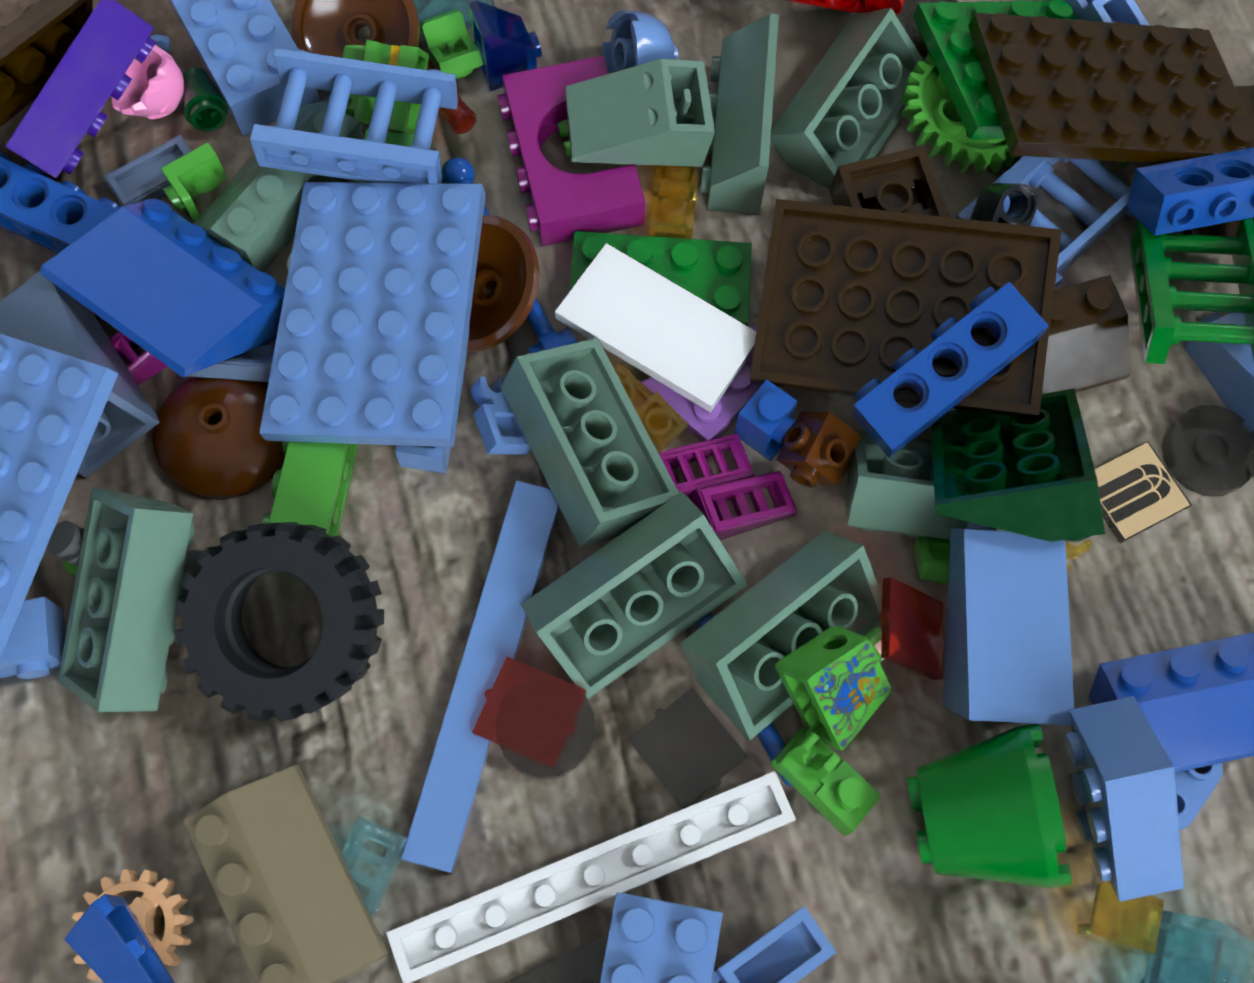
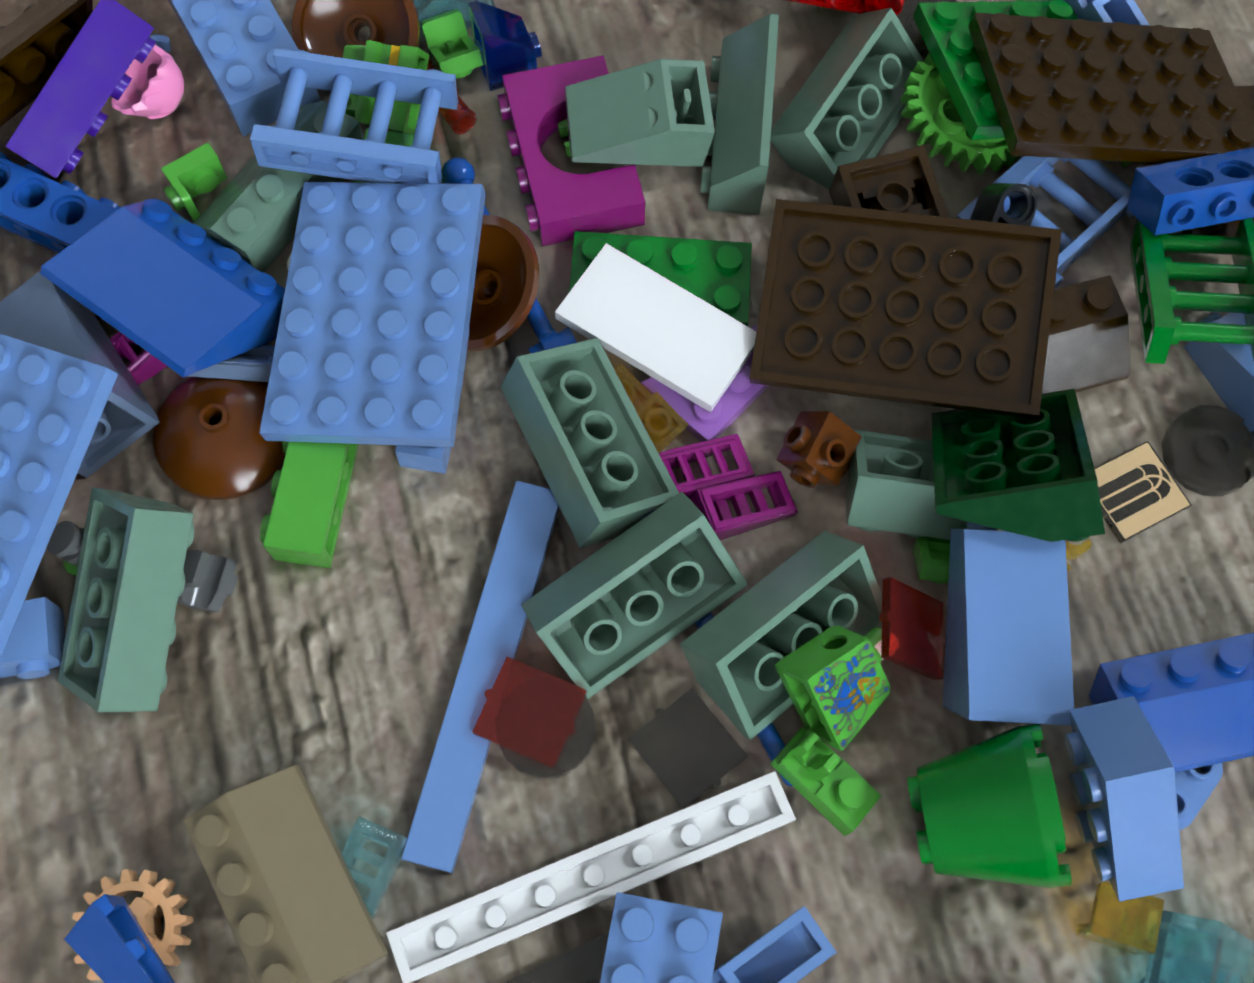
(143, 176): sand blue tile -> none
(202, 101): dark green cone -> none
(216, 631): black tyre -> none
(496, 420): medium blue plate -> none
(636, 41): medium blue cylinder -> none
(673, 201): clear yellow slope -> none
(766, 420): blue brick -> none
(1001, 312): blue brick -> none

